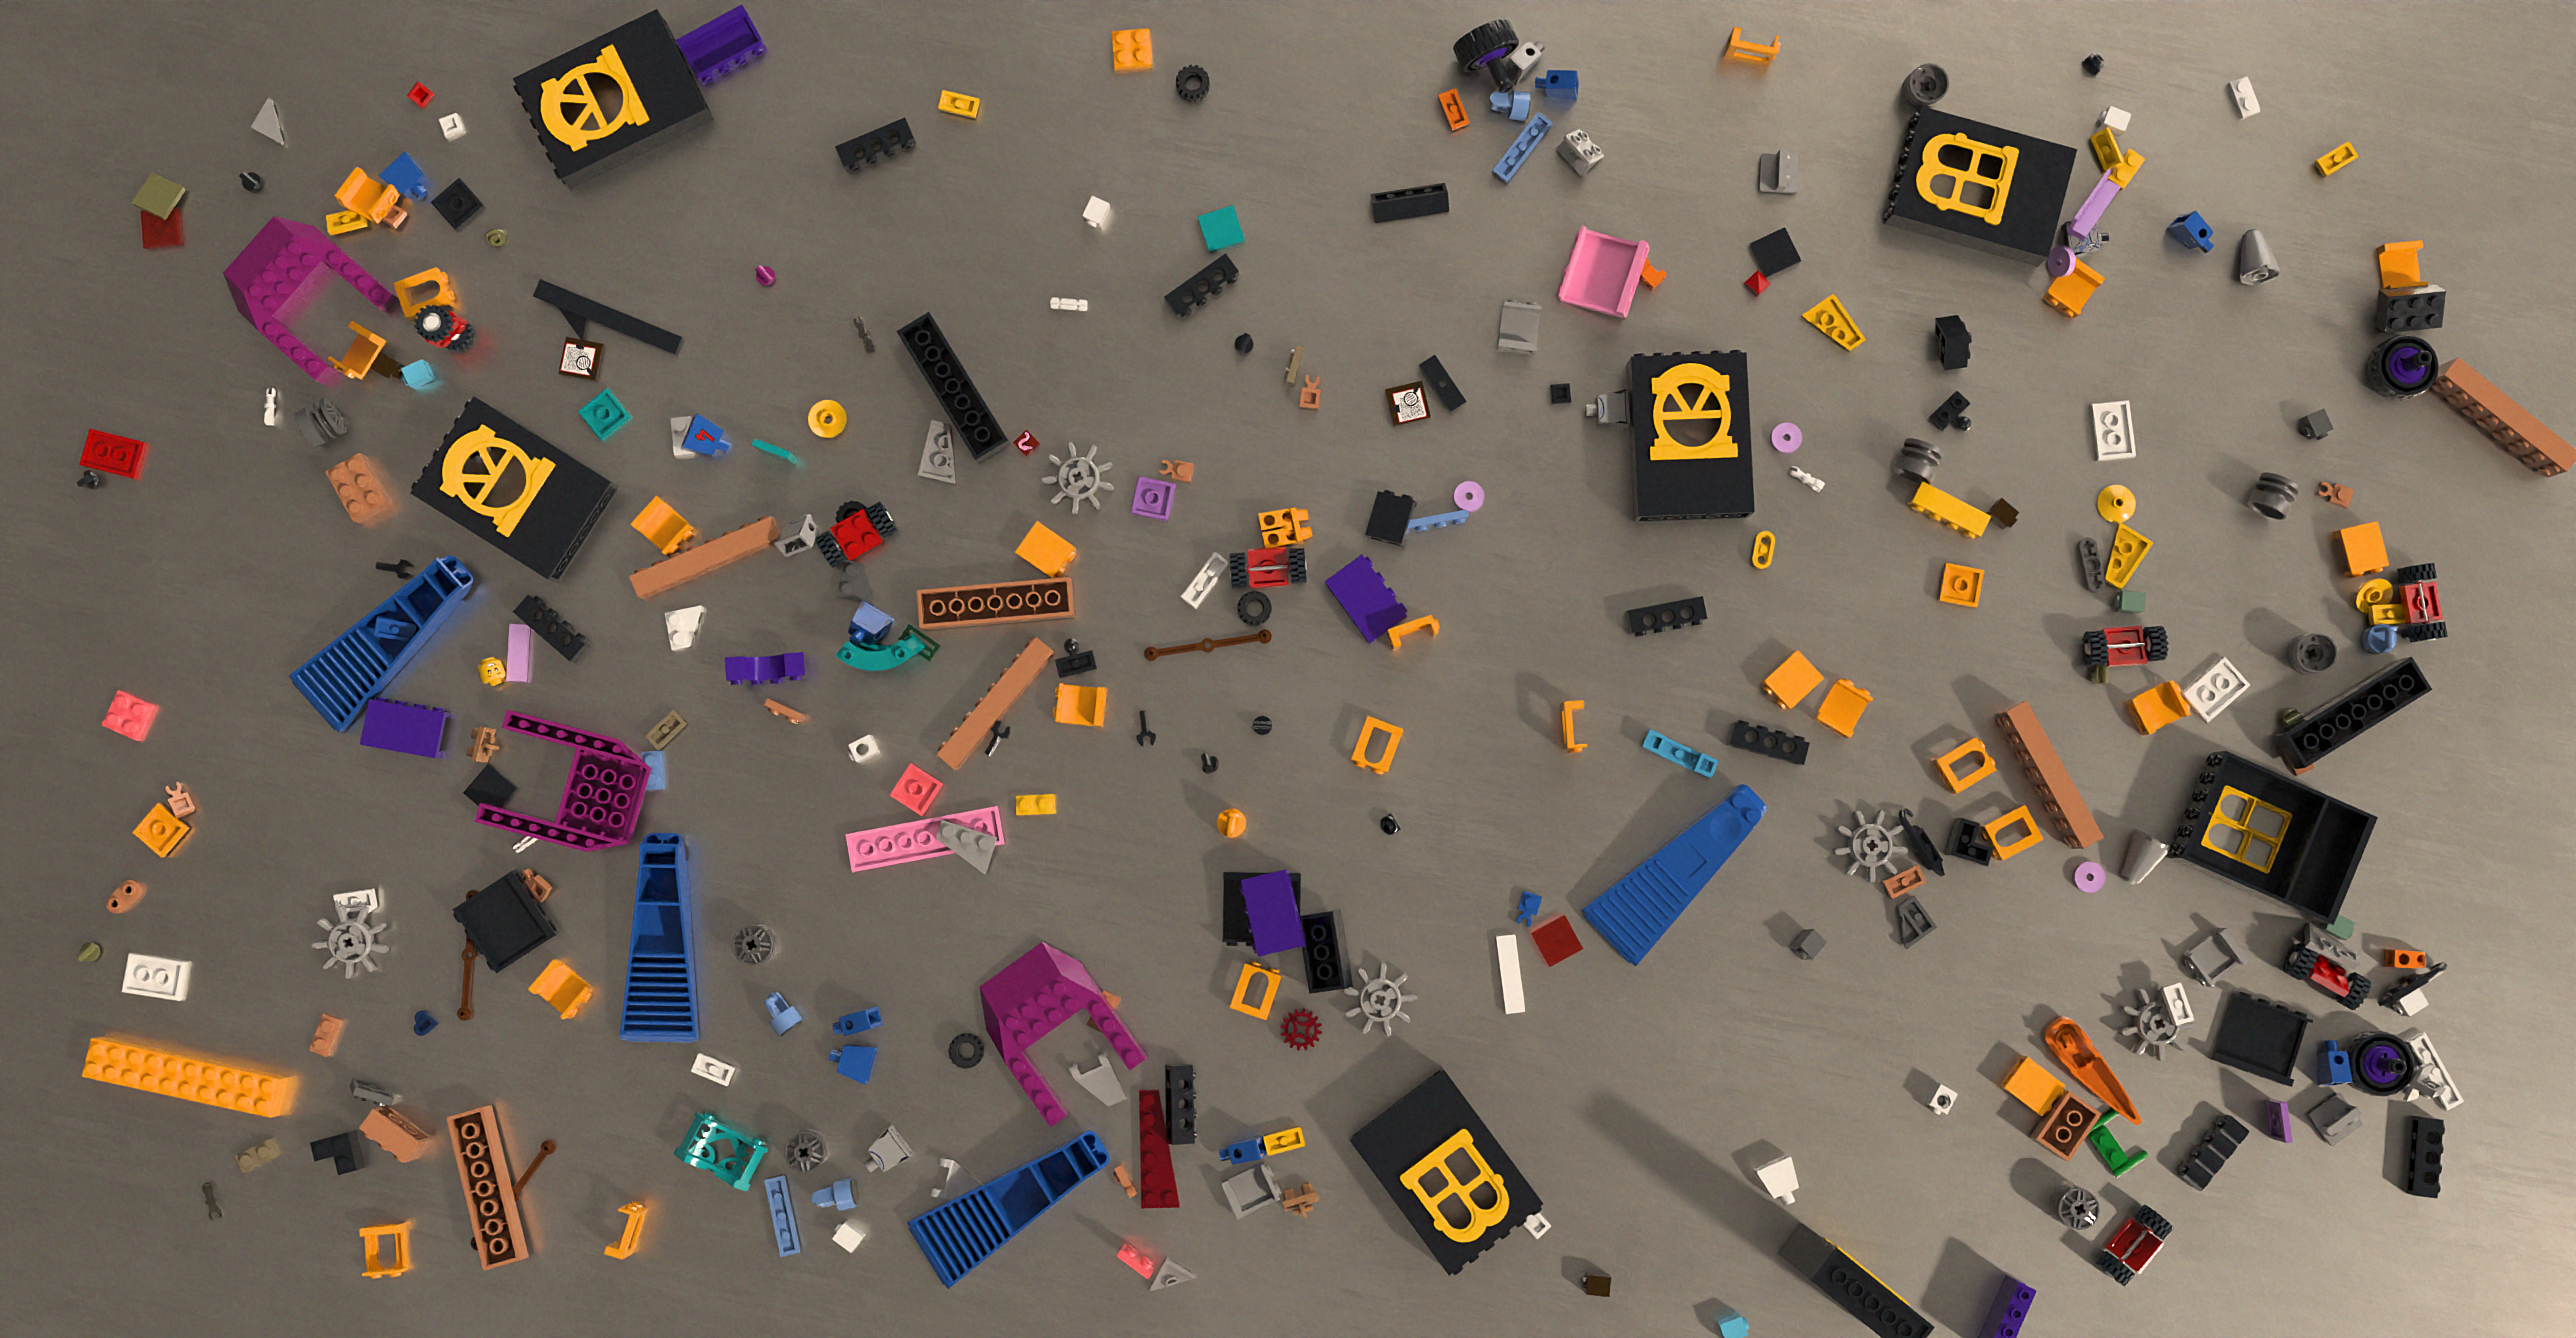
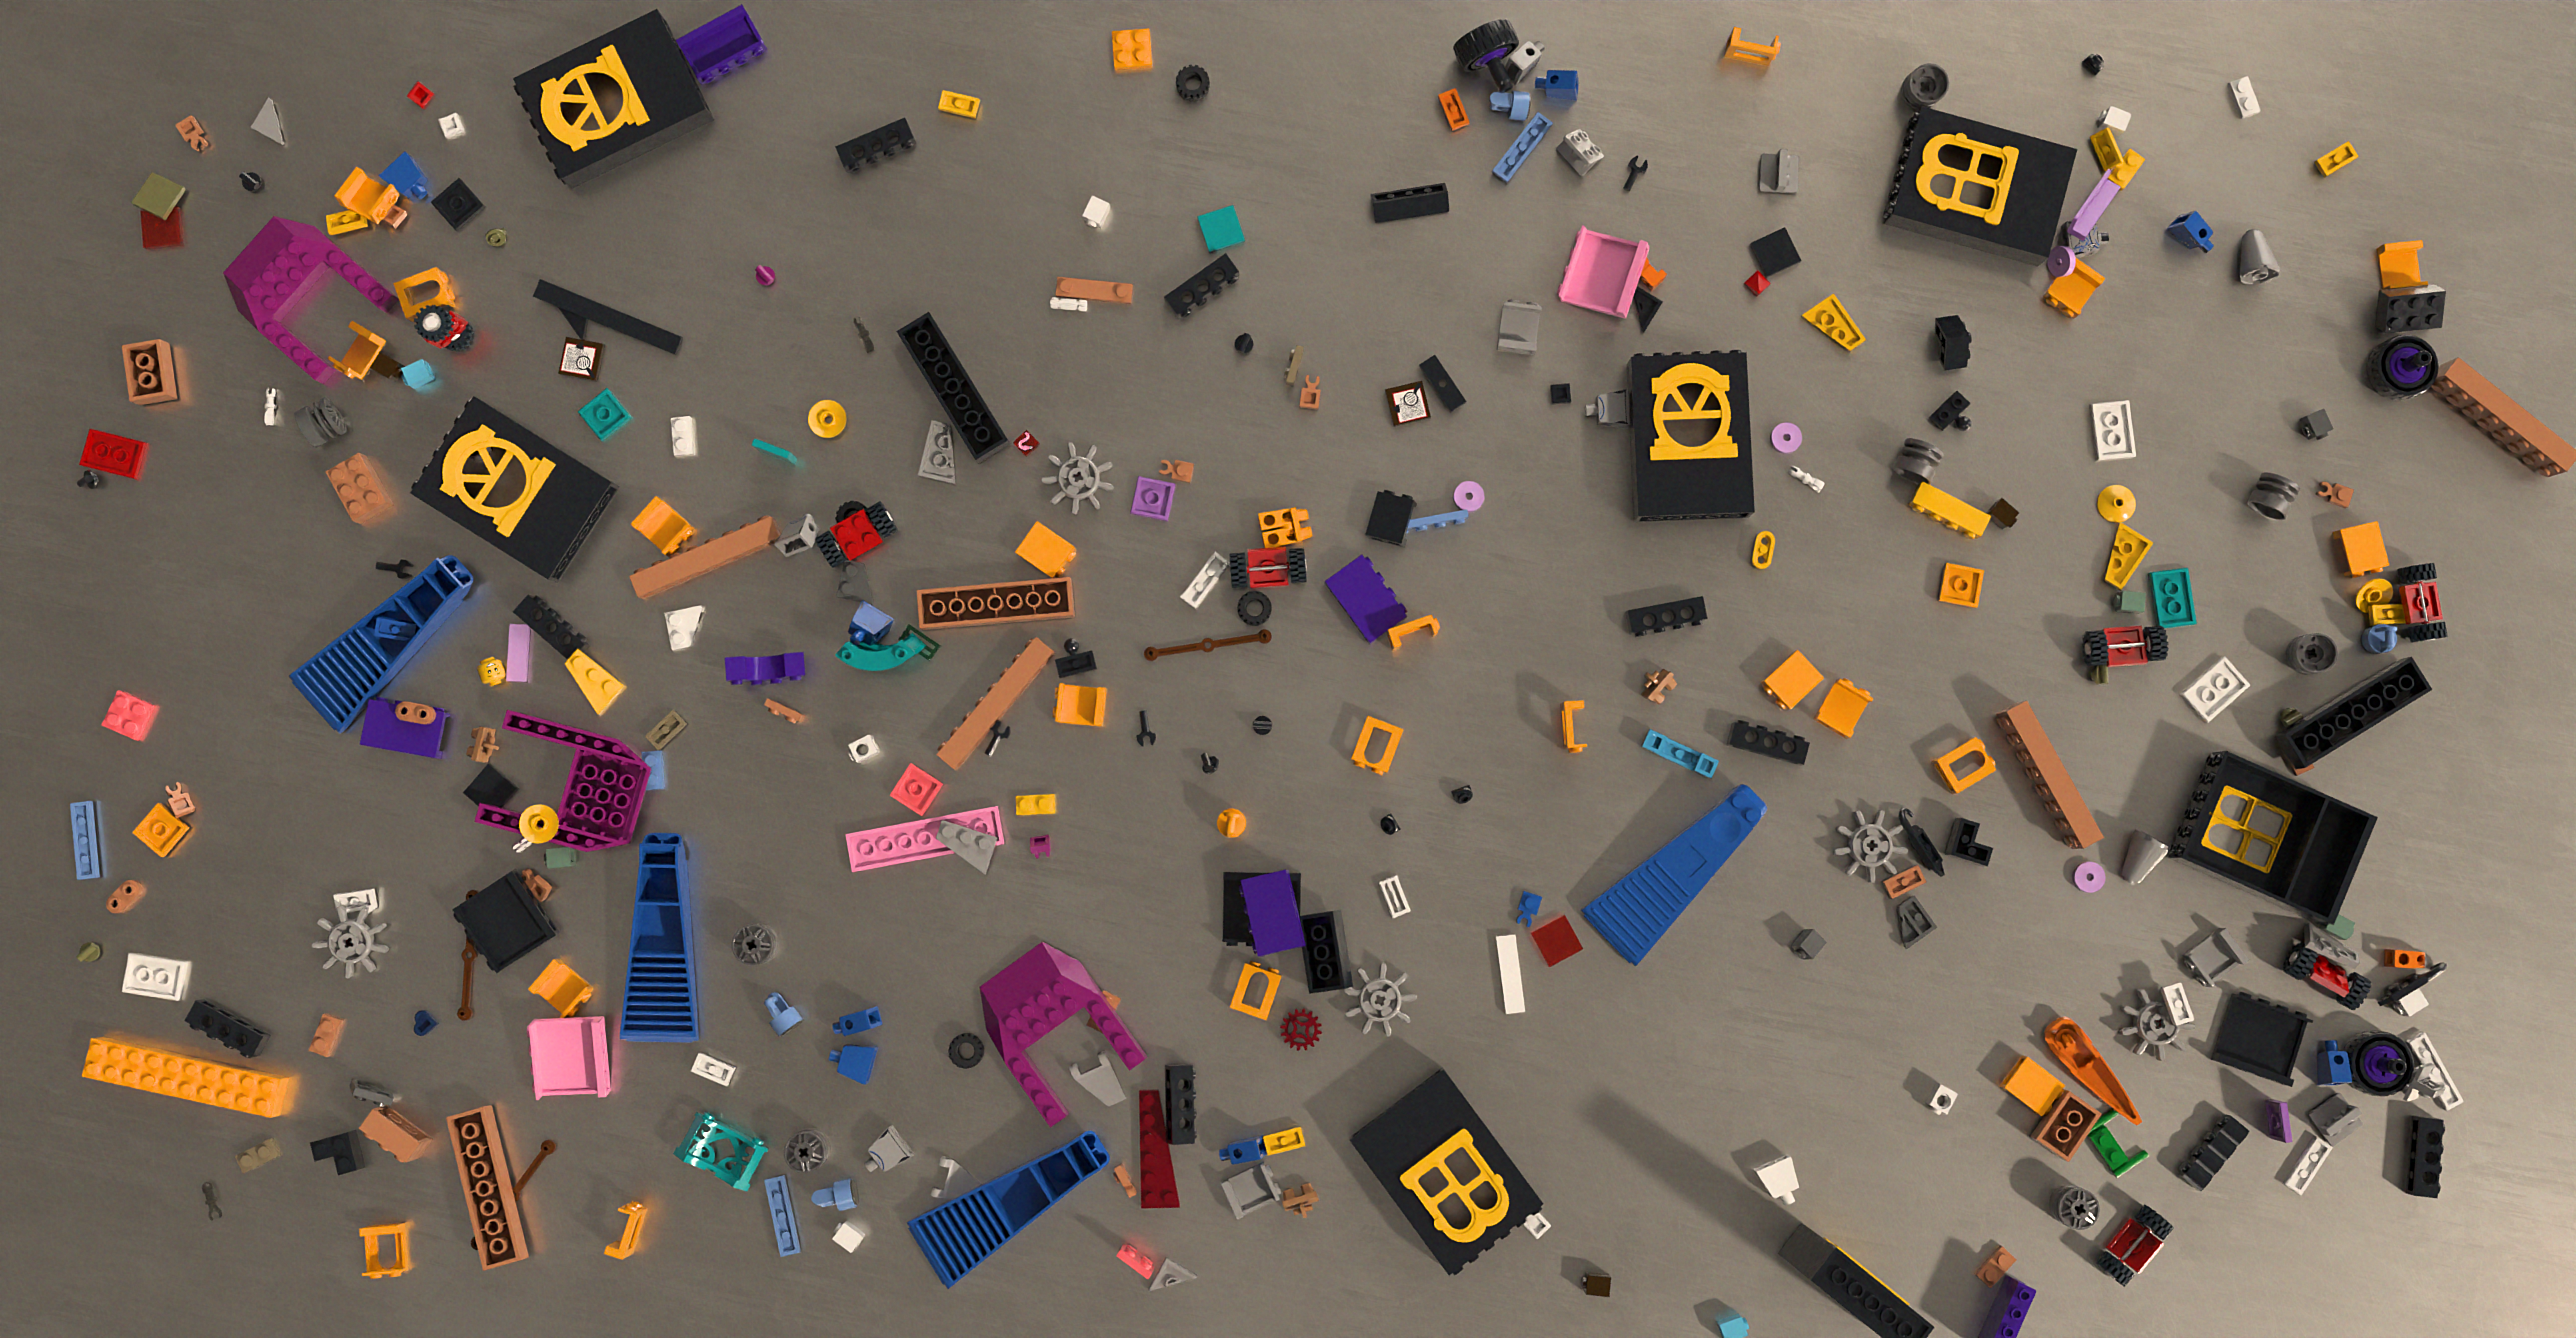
(84, 840): none -> medium blue plate
(149, 372): none -> nougat brick
(190, 131): none -> nougat plate
(255, 1038): none -> black brick
(414, 712): none -> nougat plate
(529, 823): none -> yellow dish
(559, 857): none -> sand green brick
(569, 1056): none -> bright pink panel
(593, 680): none -> yellow wing
(704, 437): blue torso -> none
(1040, 844): none -> magenta tile
(1094, 290): none -> nougat plate
(1400, 911): none -> white tile
(1462, 794): none -> black plate
(1634, 172): none -> black bar
(1646, 306): none -> black tile
(1656, 683): none -> medium nougat hips
(1989, 830): light orange panel -> none
(1995, 1266): none -> nougat plate
(2096, 558): dark grey beam -> none
(2158, 707): light orange panel -> none
(2172, 598): none -> teal tile
(2307, 1165): none -> white tile

